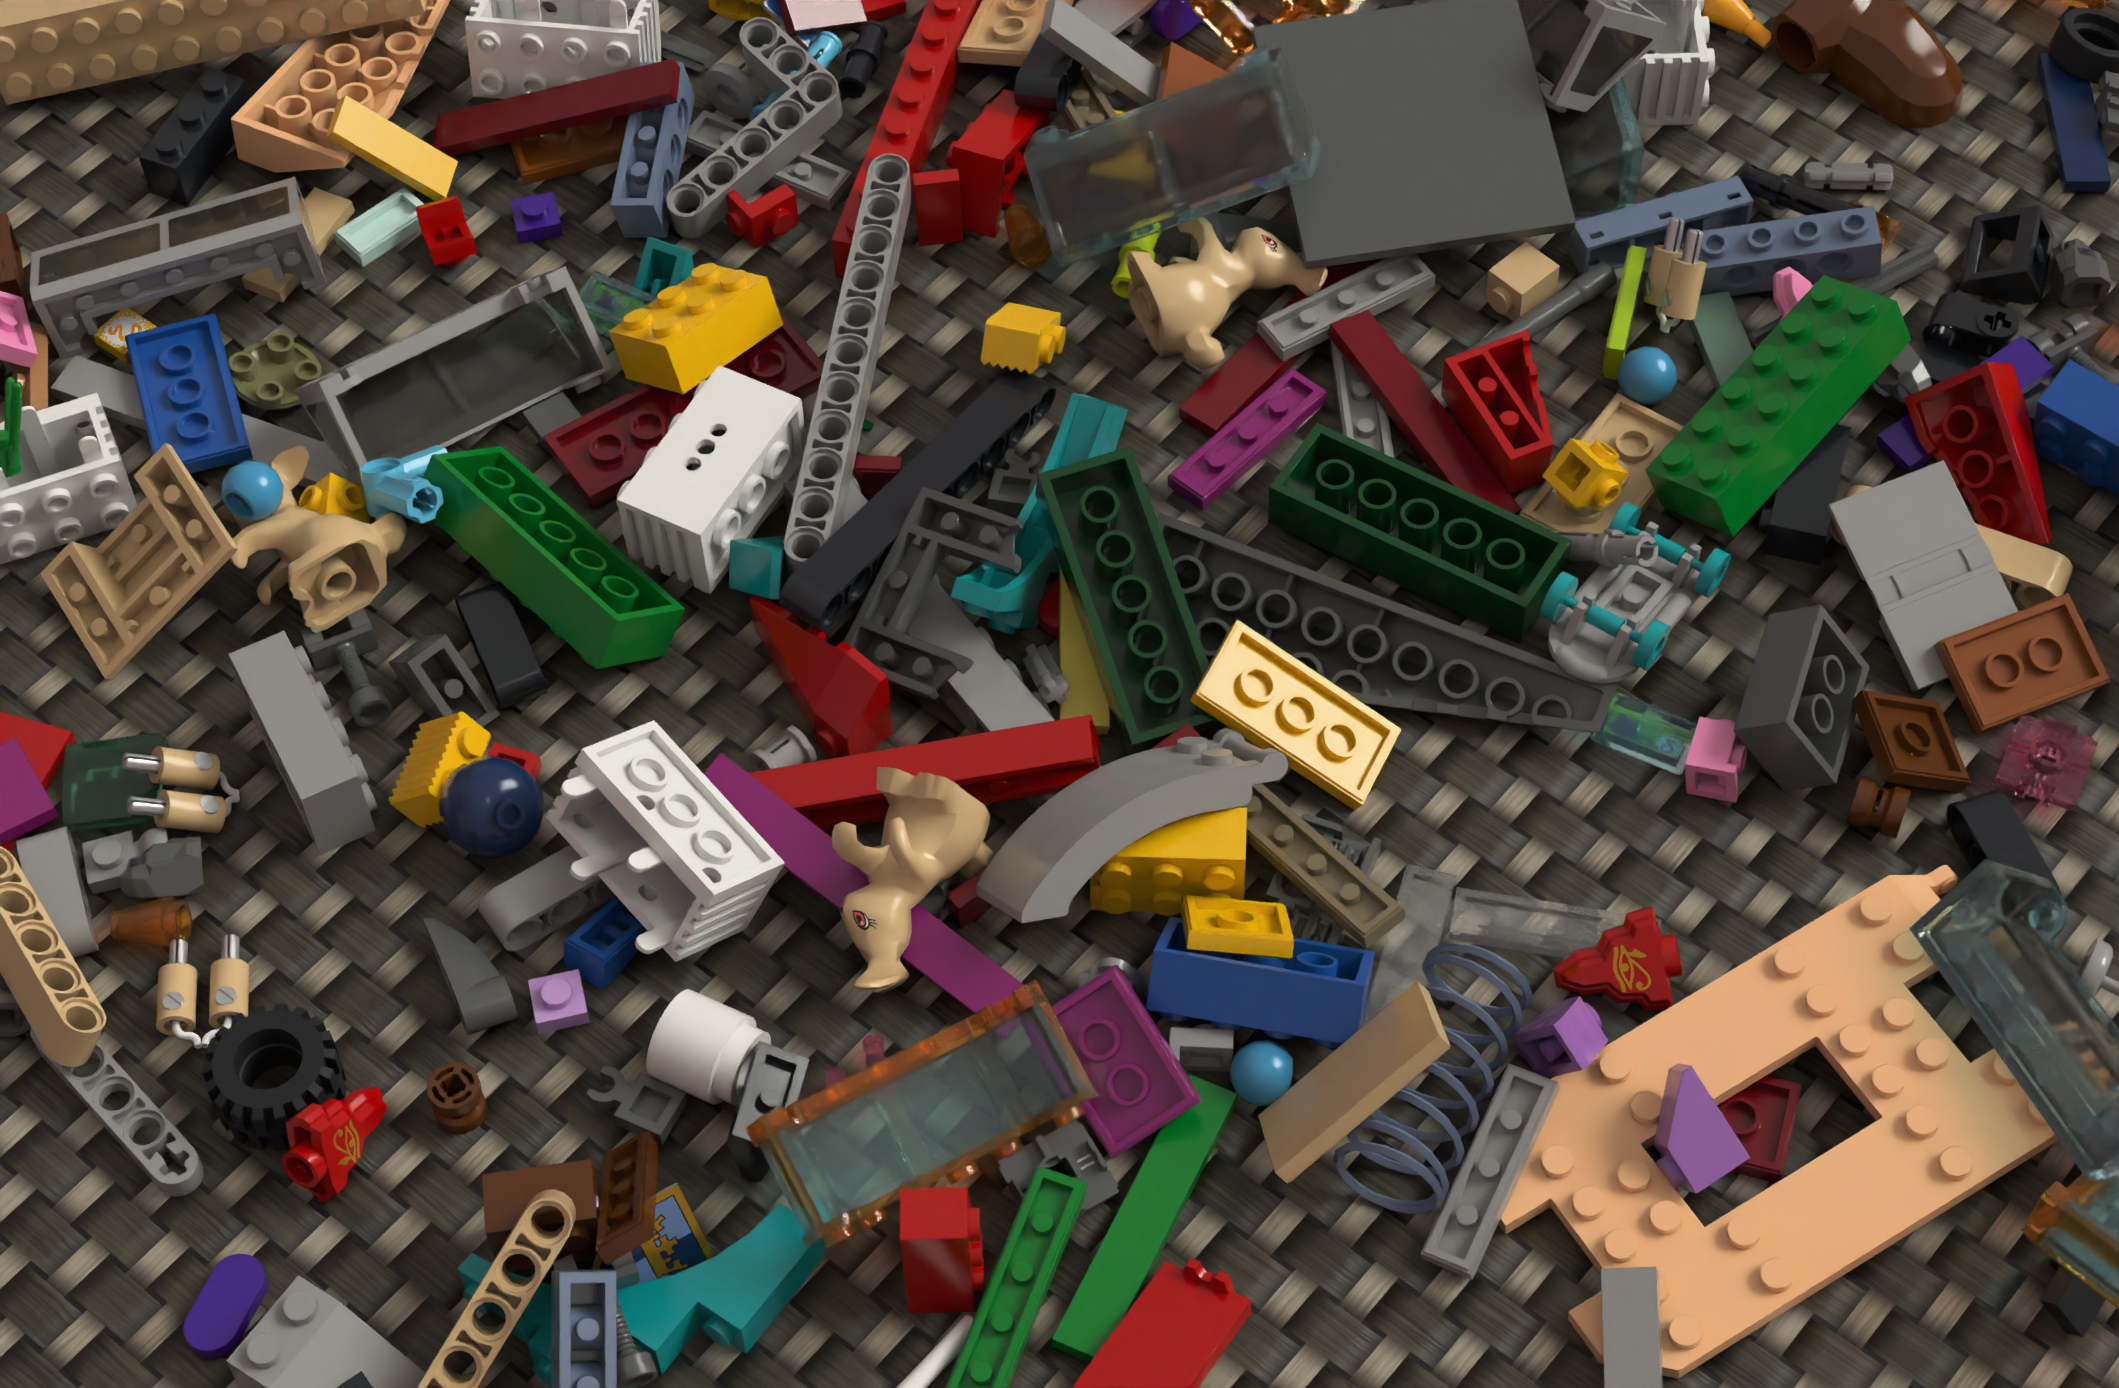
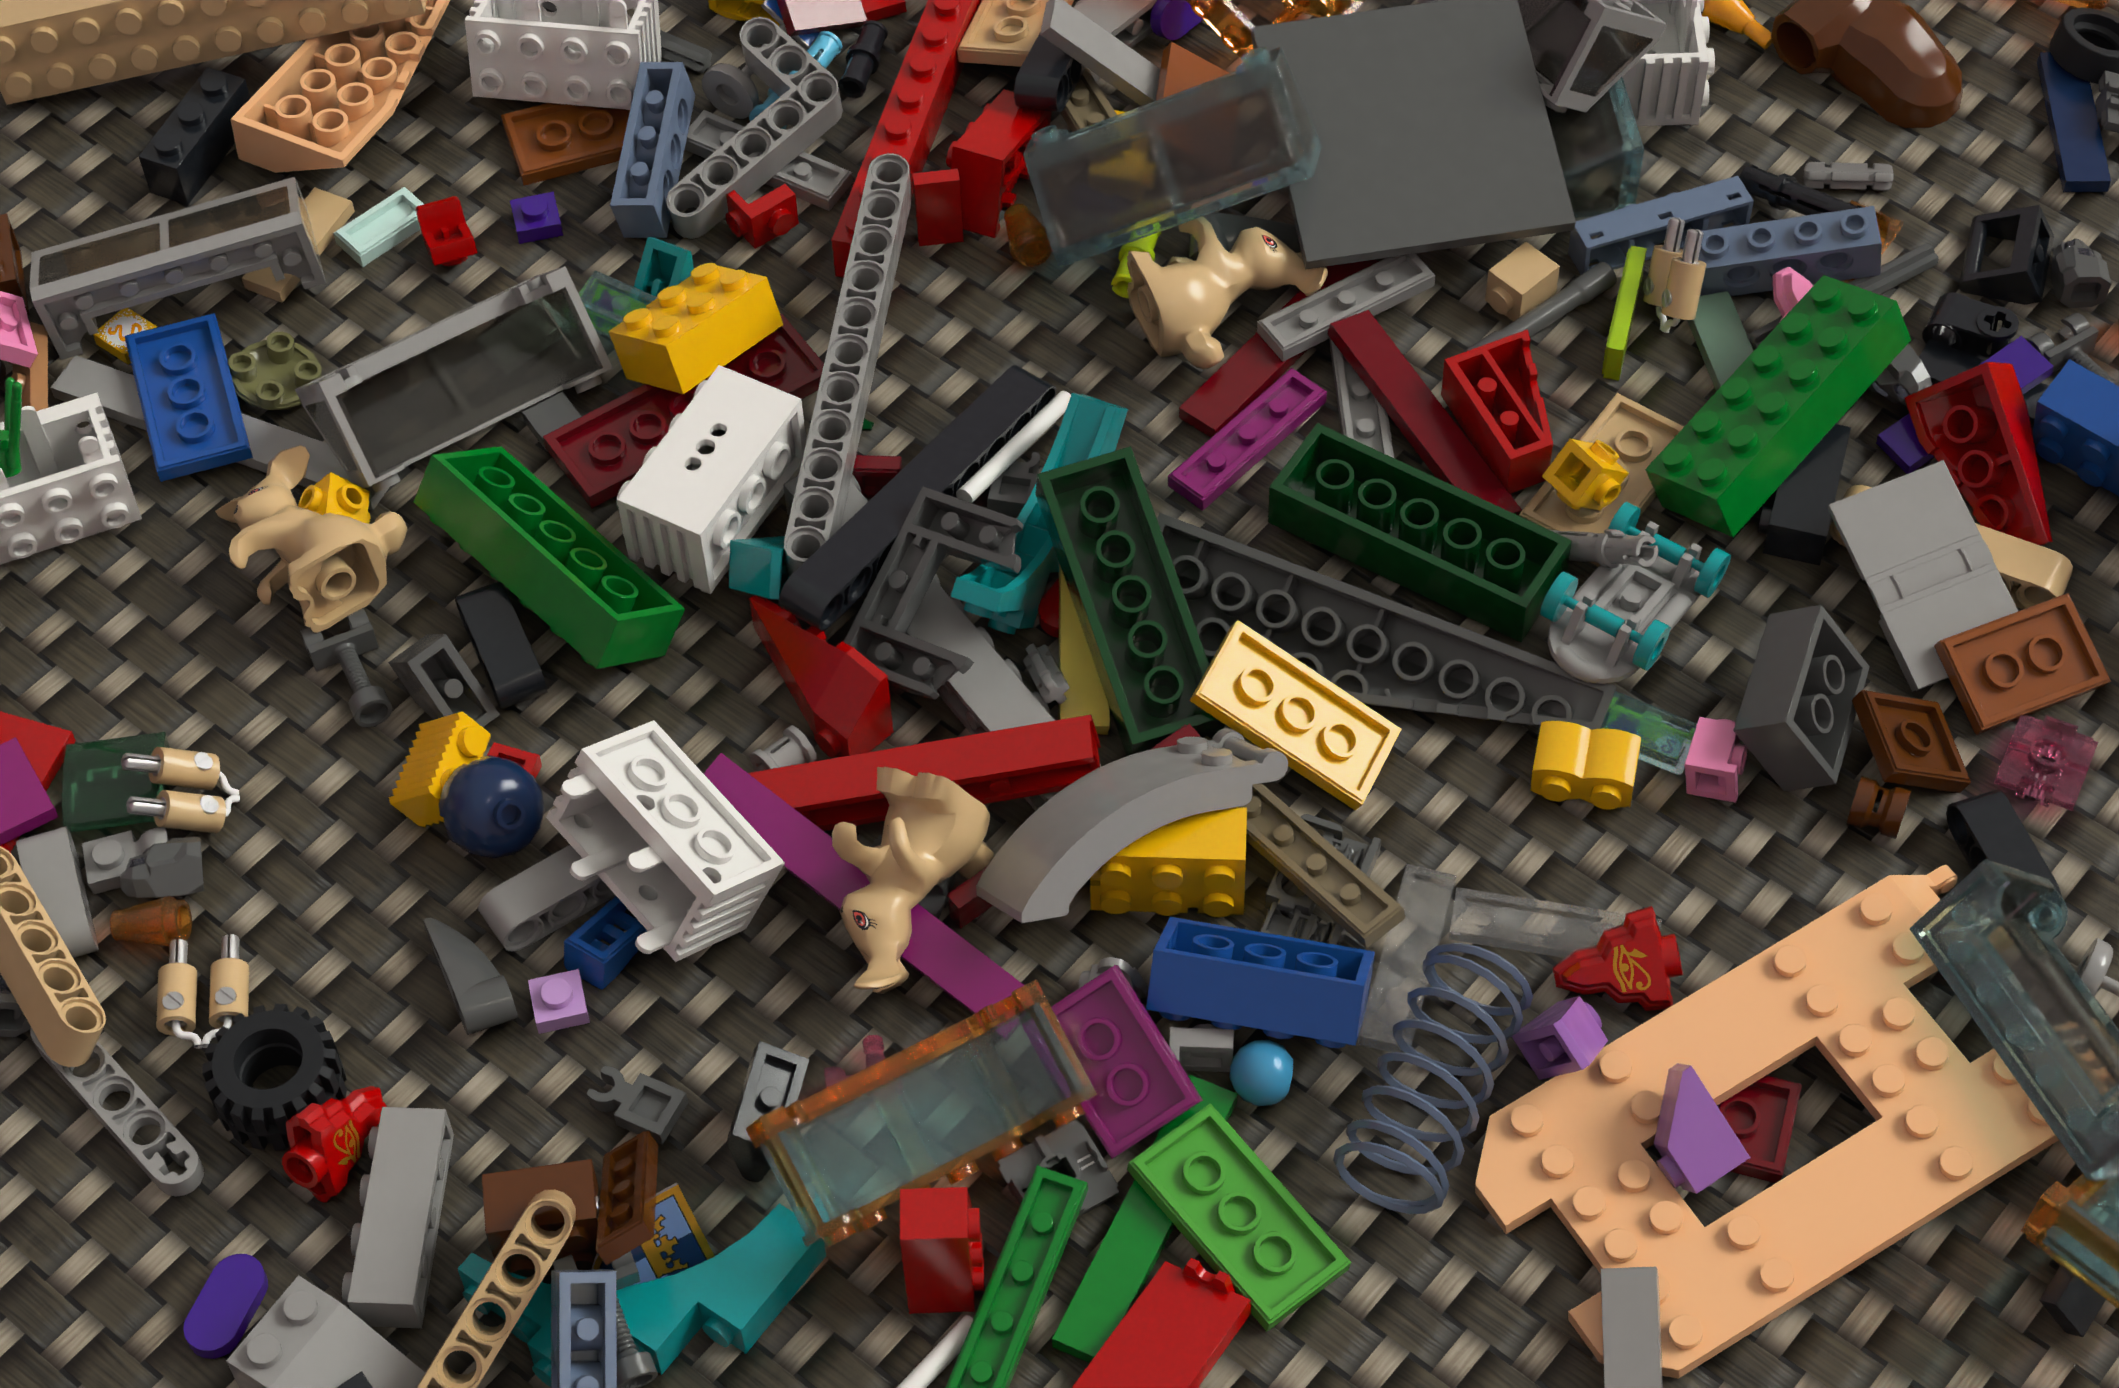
(144, 568): tan slope -> none
(252, 490): dark azure piece -> none
(305, 741): light grey brick -> none
(391, 148): yellow tile -> none
(399, 1217): none -> light grey brick
(400, 486): medium azure piece -> none
(457, 1098): reddish brown wheel -> none
(558, 108): dark red tile -> none
(703, 1047): white piece -> none
(1014, 448): none -> white bar
(1022, 337): yellow brick -> none
(1237, 926): yellow tile -> none
(1238, 1216): none -> bright green tile
(1353, 1082): tan tile -> none
(1490, 1171): light grey tile -> none
(1585, 764): none -> yellow brick
(1647, 375): dark azure piece -> none

